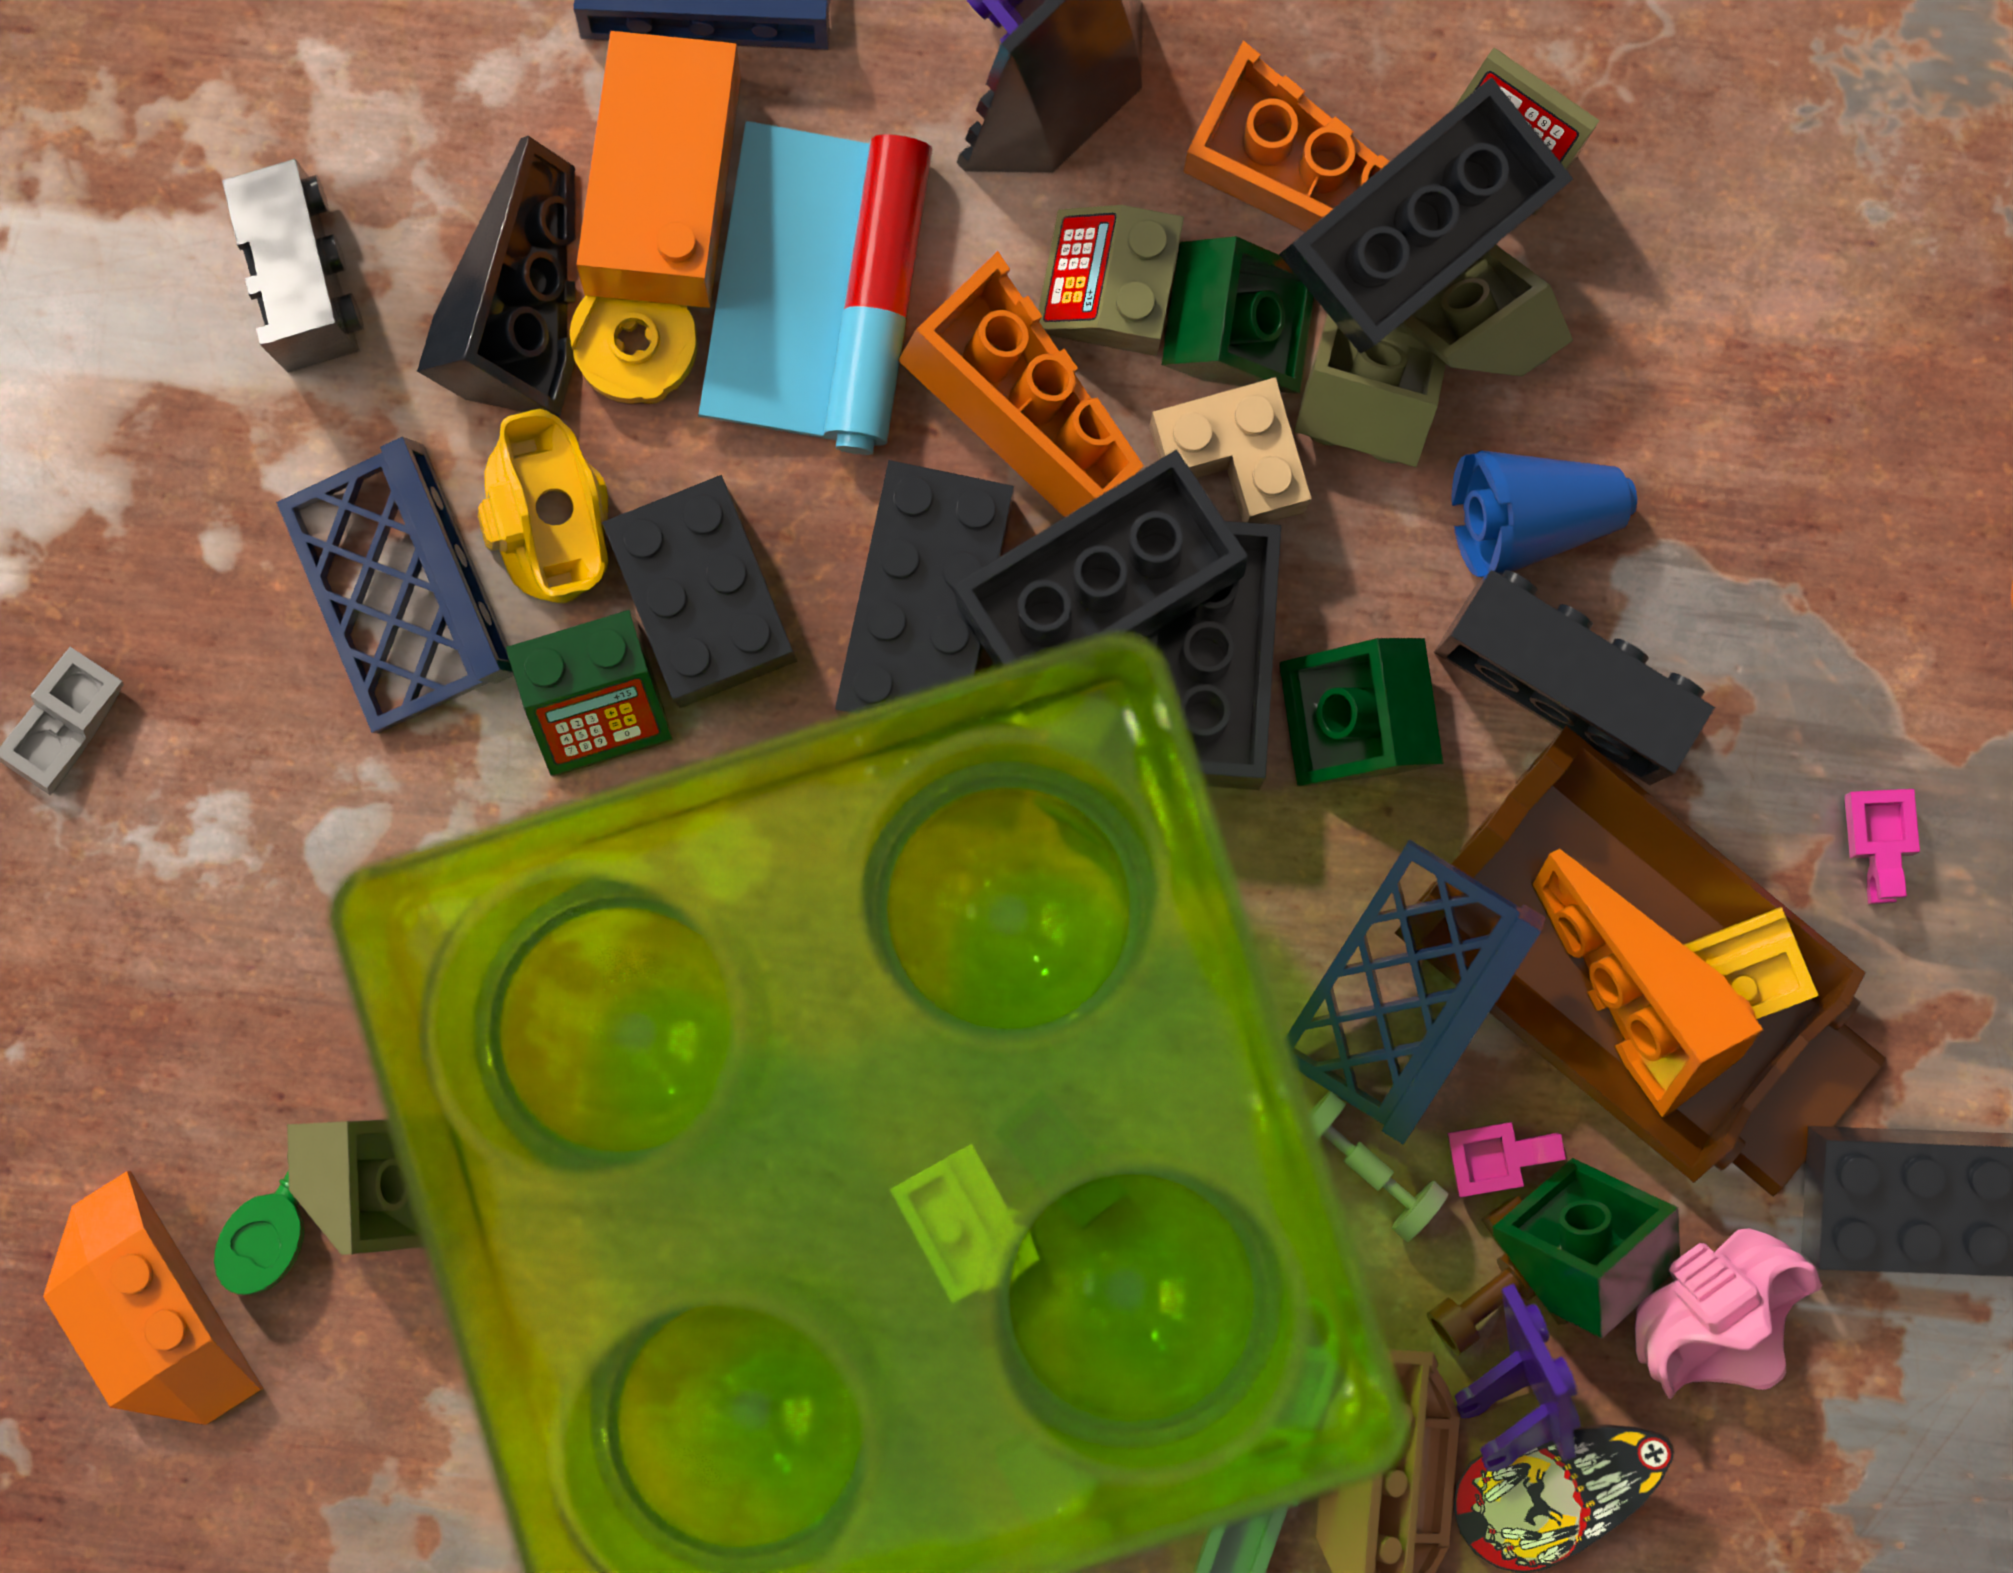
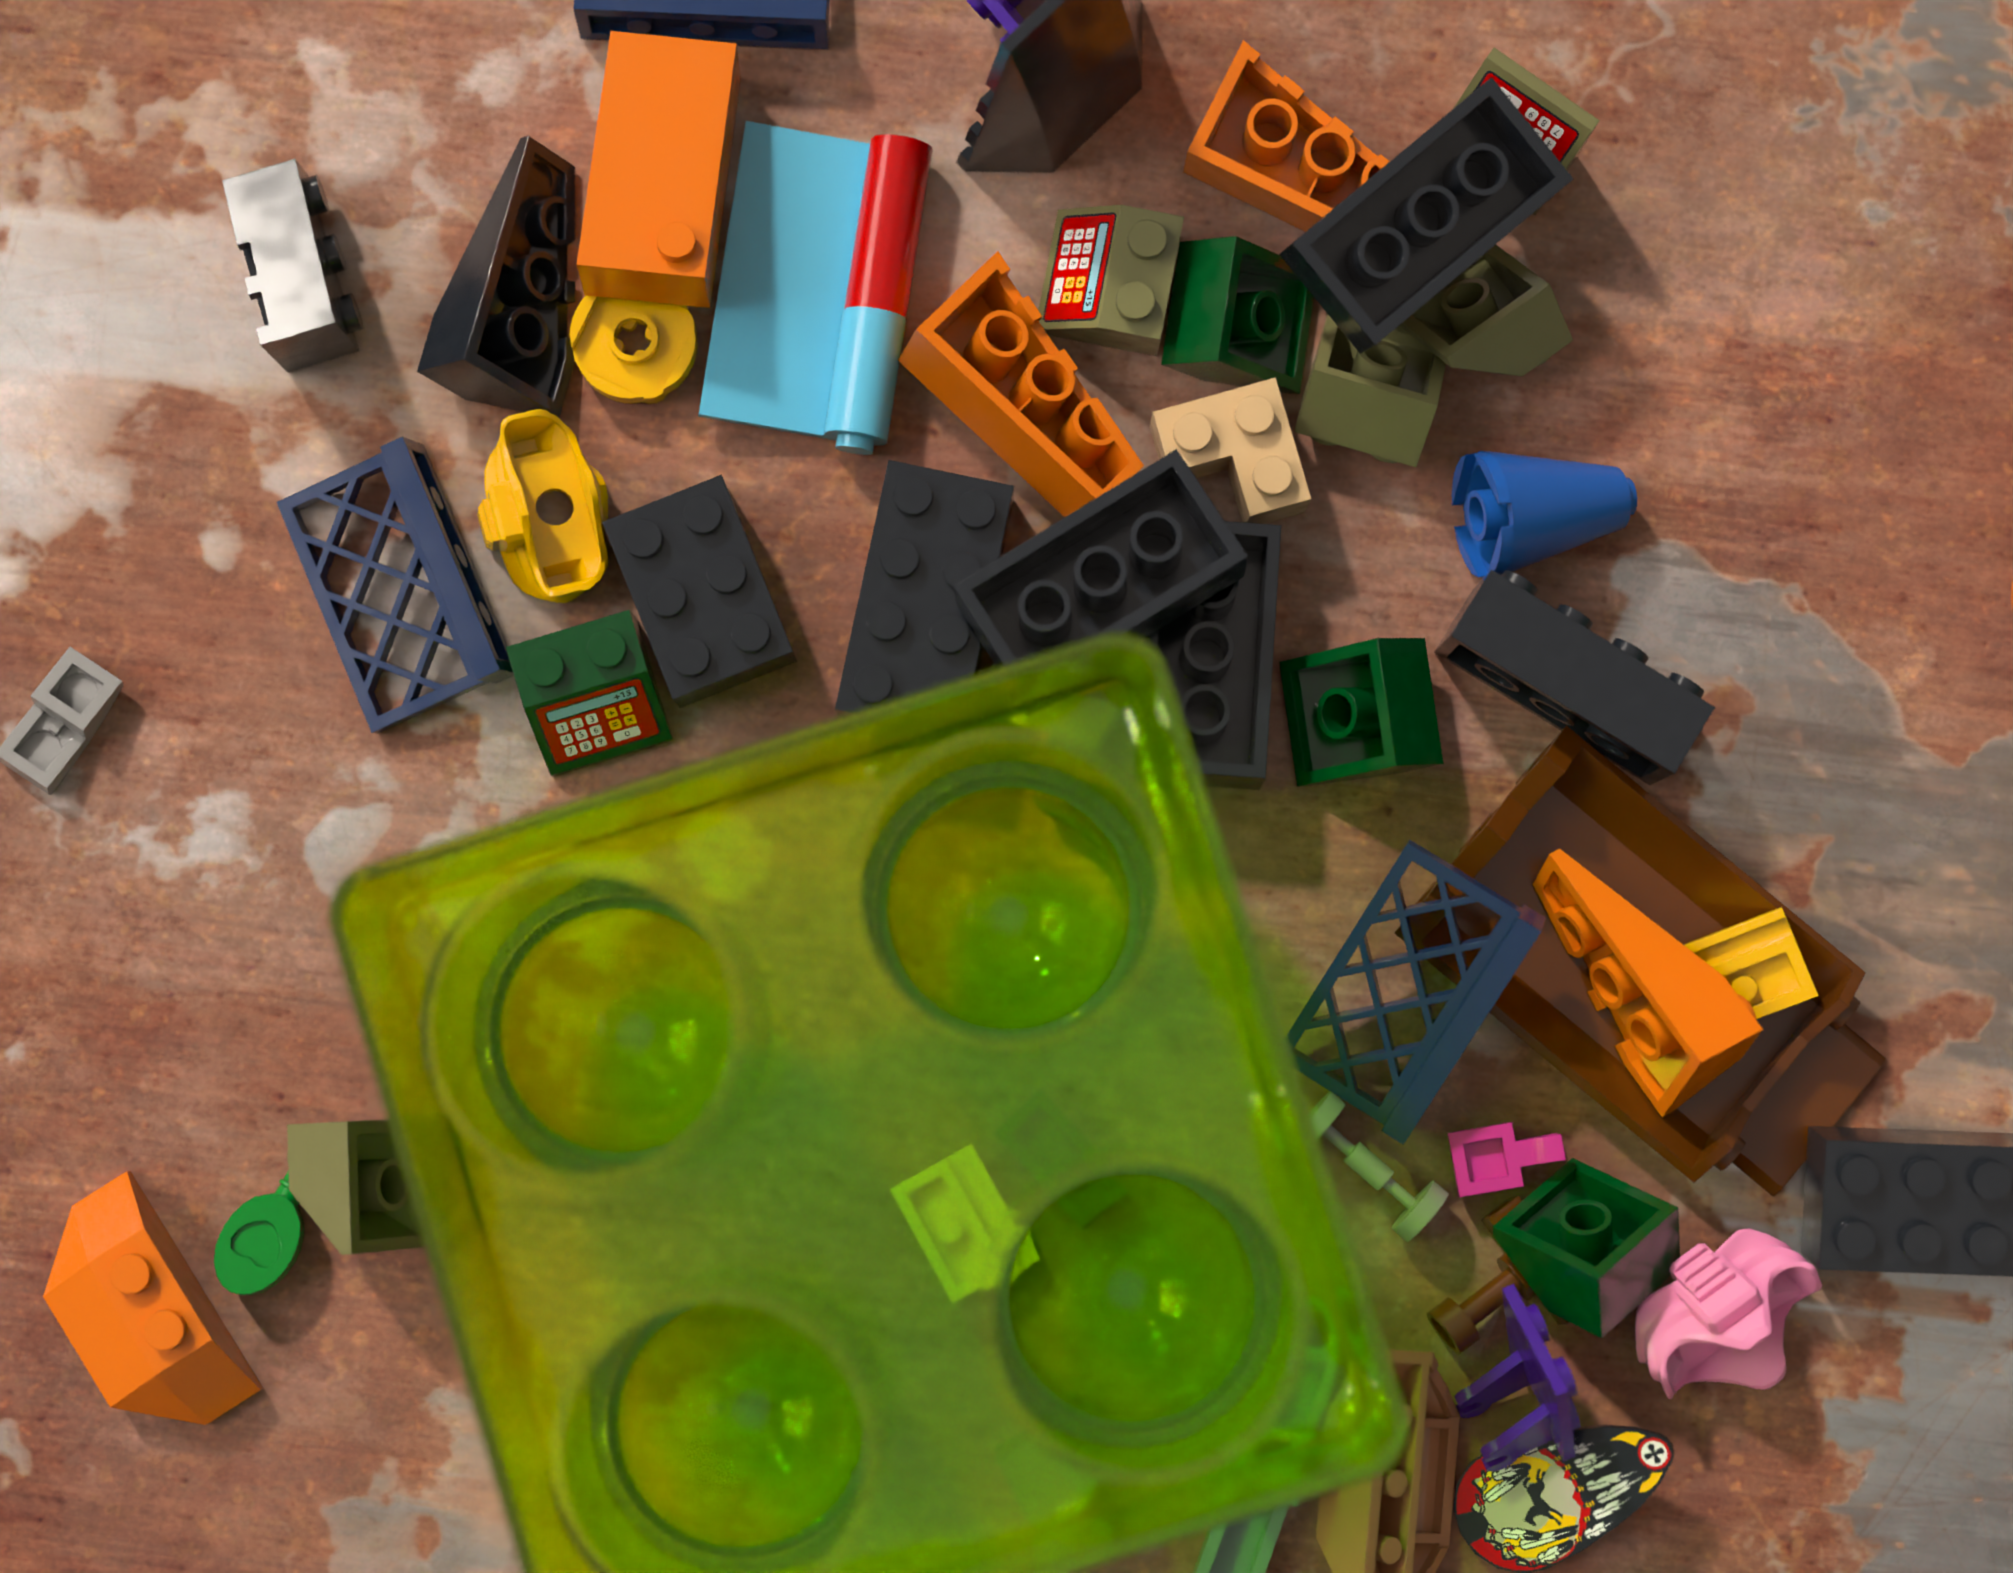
(1883, 829): dark pink plate -> none

